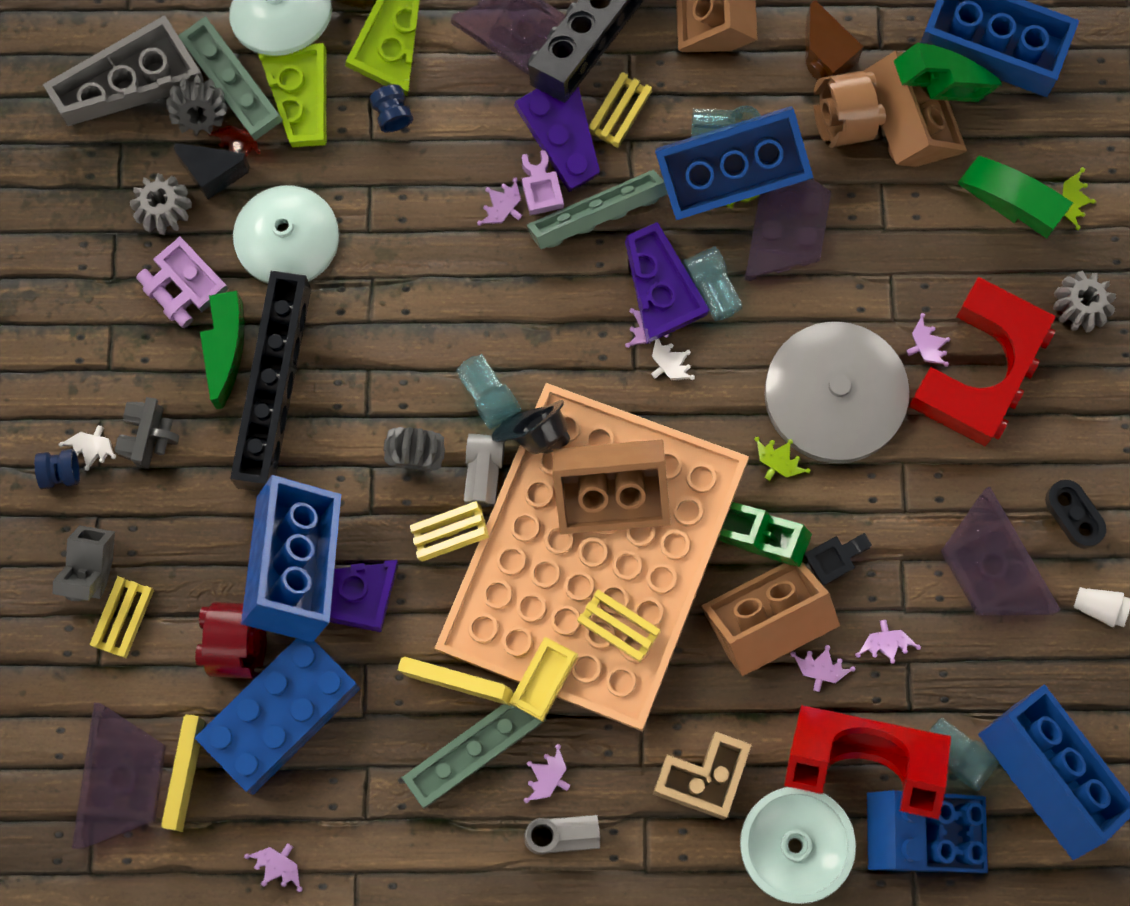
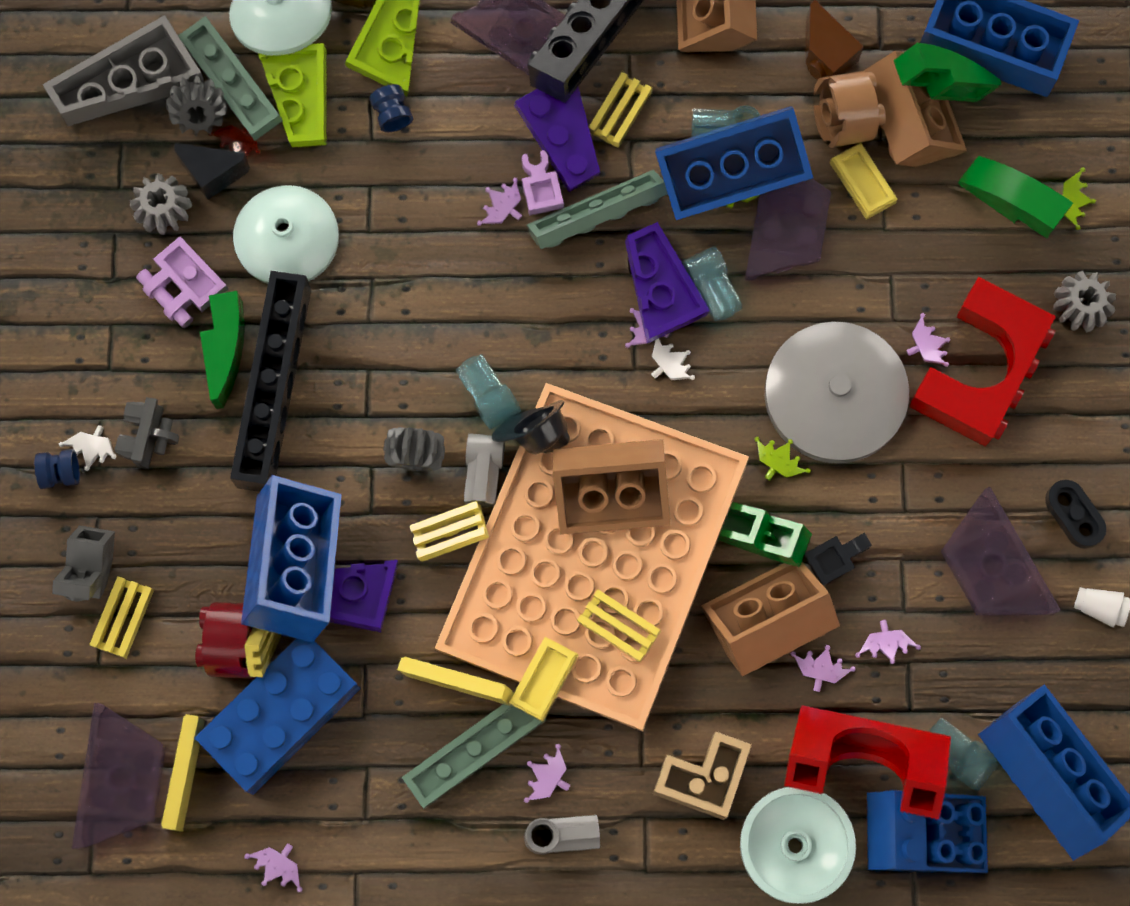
(264, 644): none -> light yellow tile
(863, 181): none -> light yellow tile

